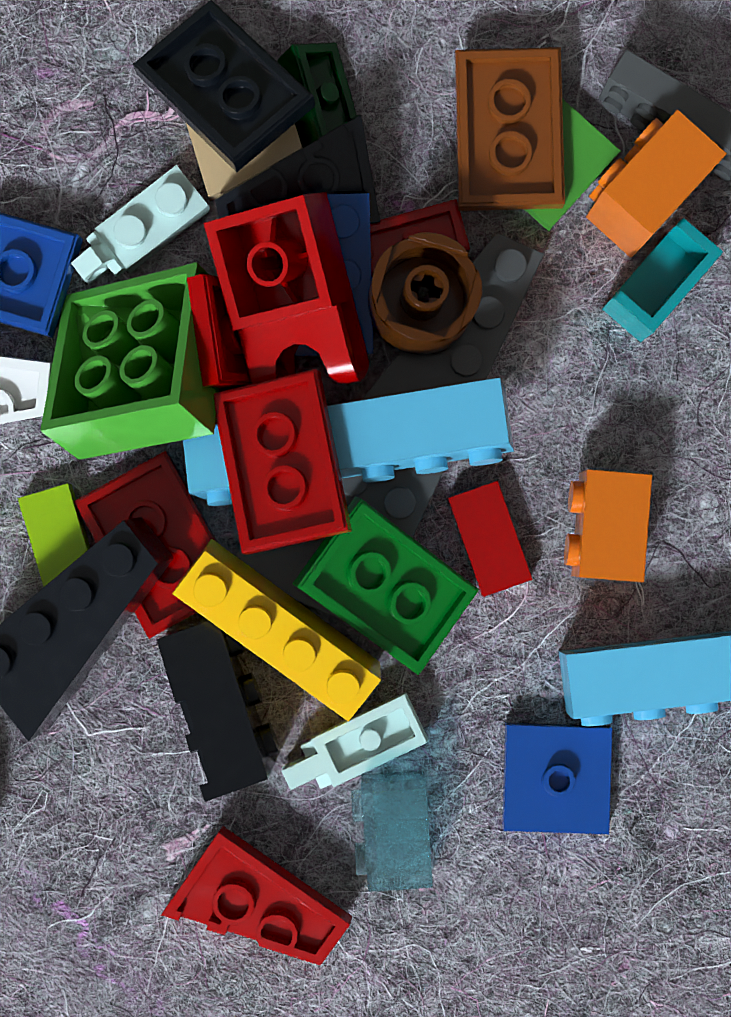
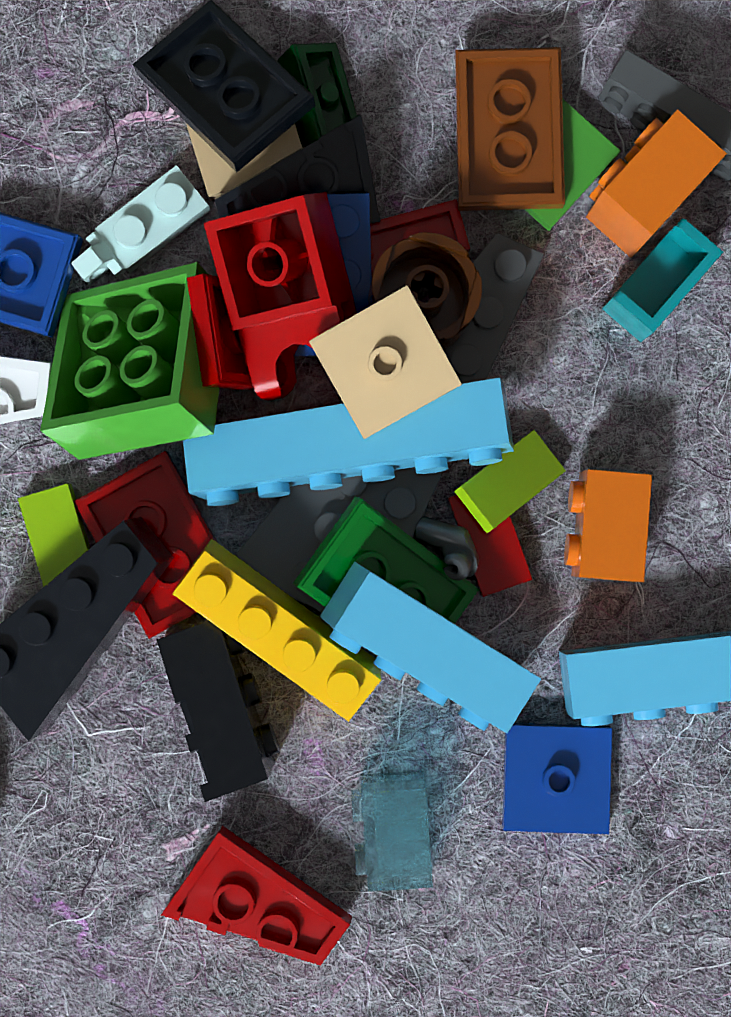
(281, 462): red tile -> none
(358, 745): light aqua hinge -> none
(385, 362): none -> tan plate
(429, 648): none -> medium azure brick
(455, 544): none -> dark grey arm
(511, 483): none -> lime tile

